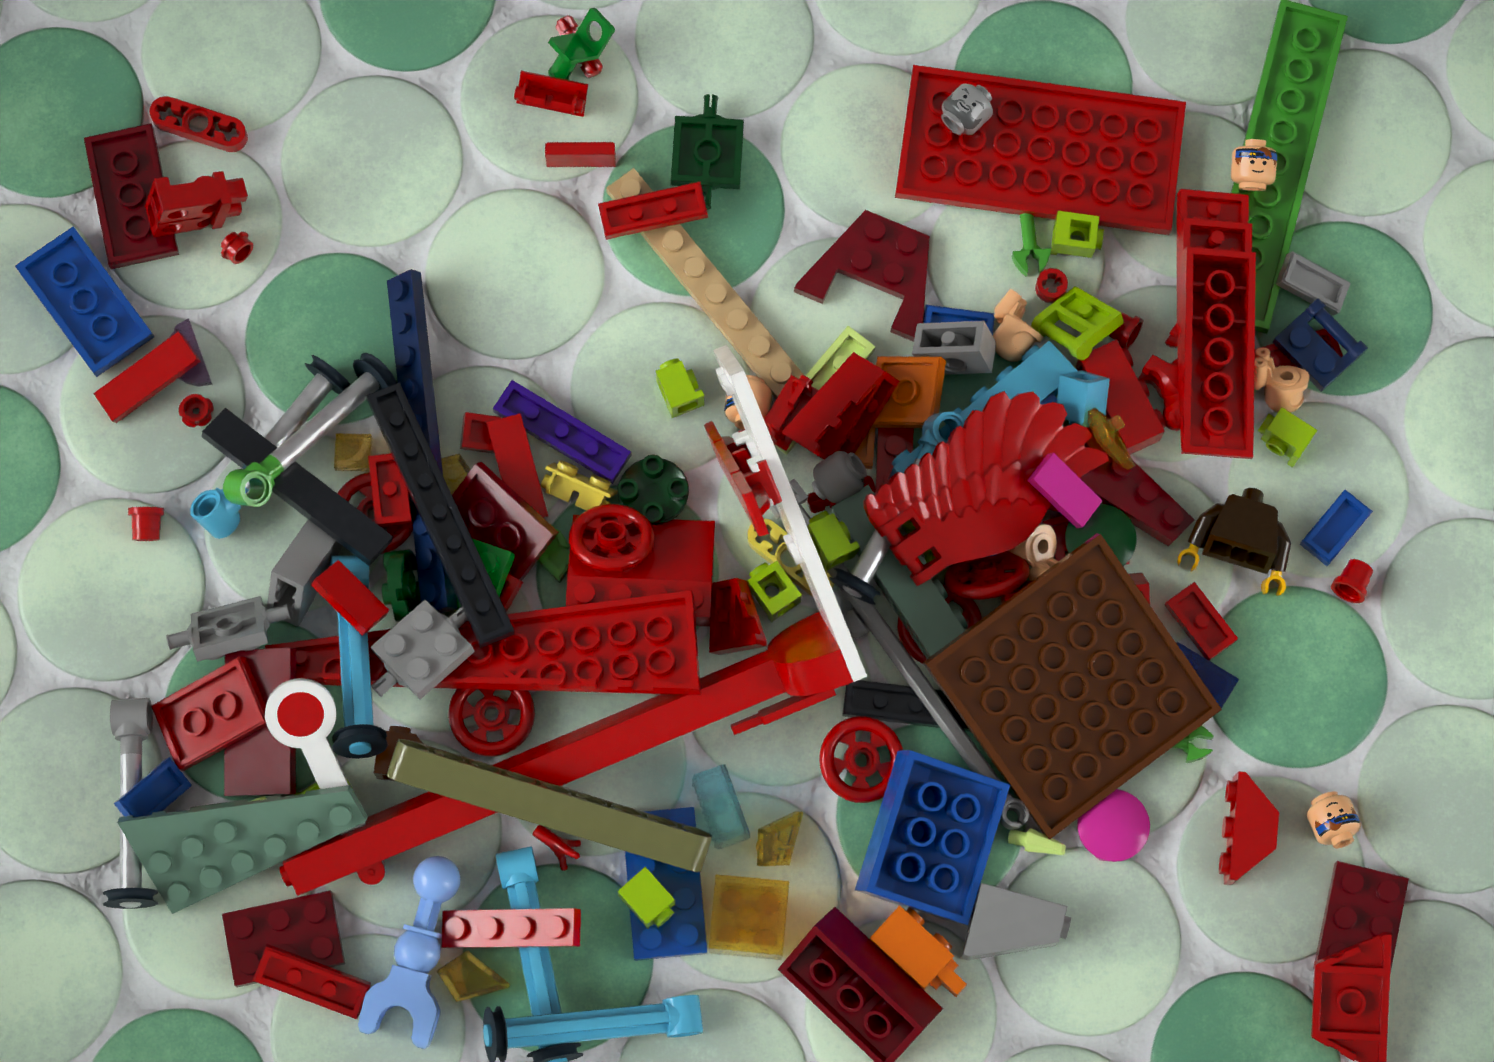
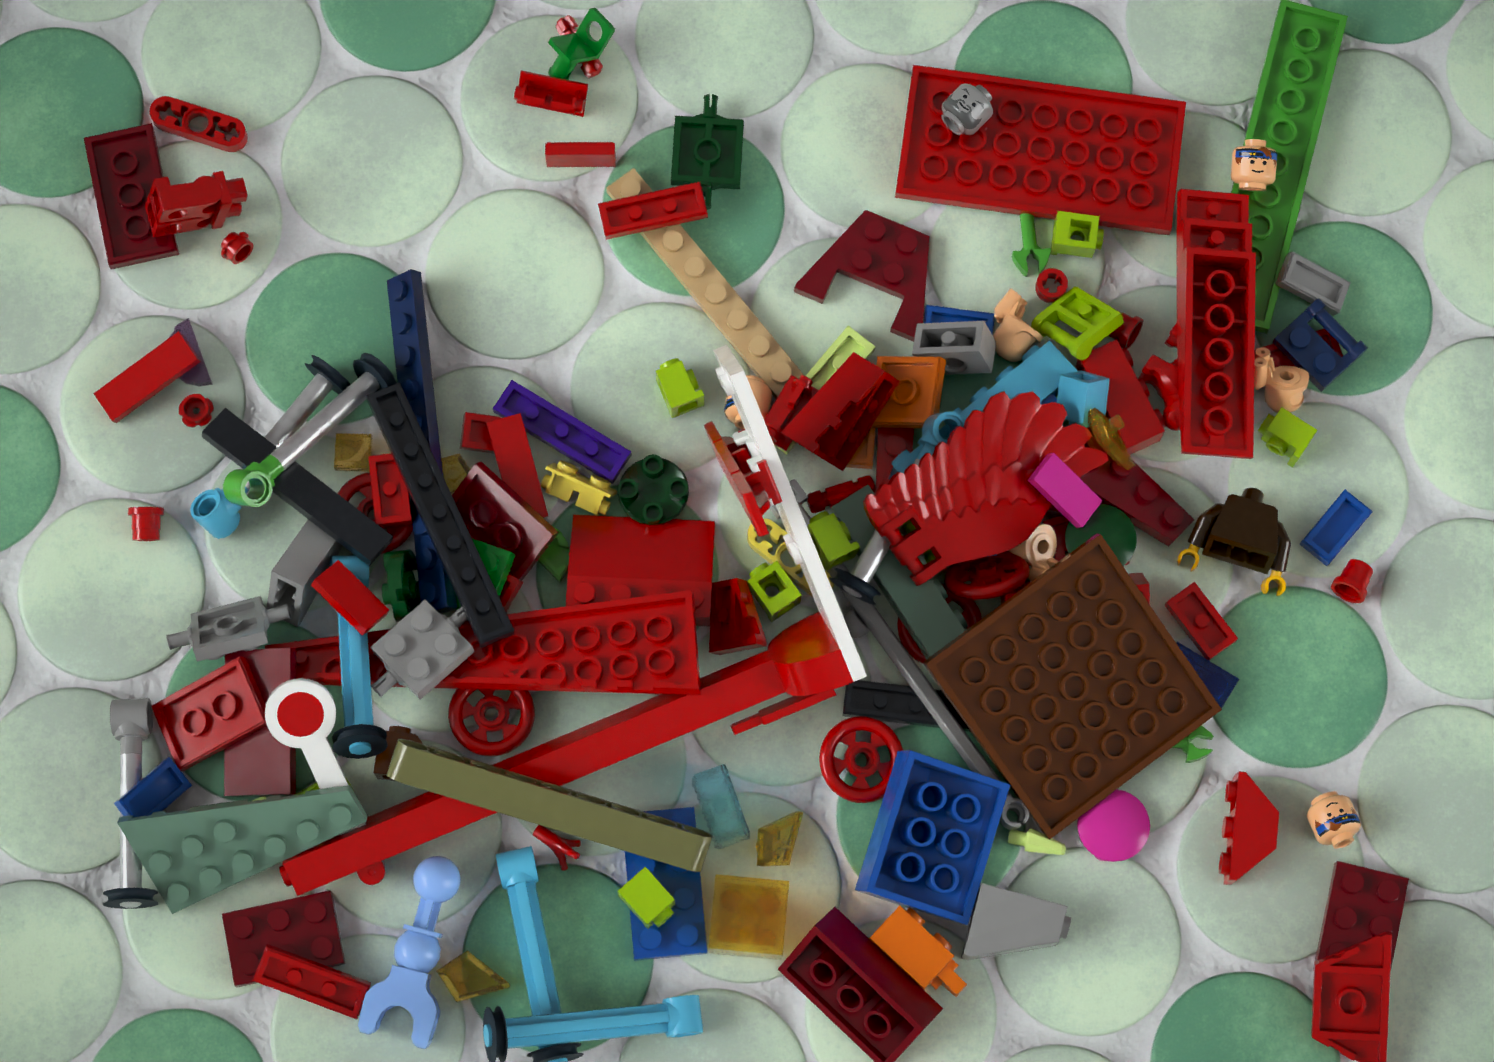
(84, 301): blue plate -> none
(511, 928): plate -> none
(611, 537): red plate -> none
(839, 476): light grey head -> none

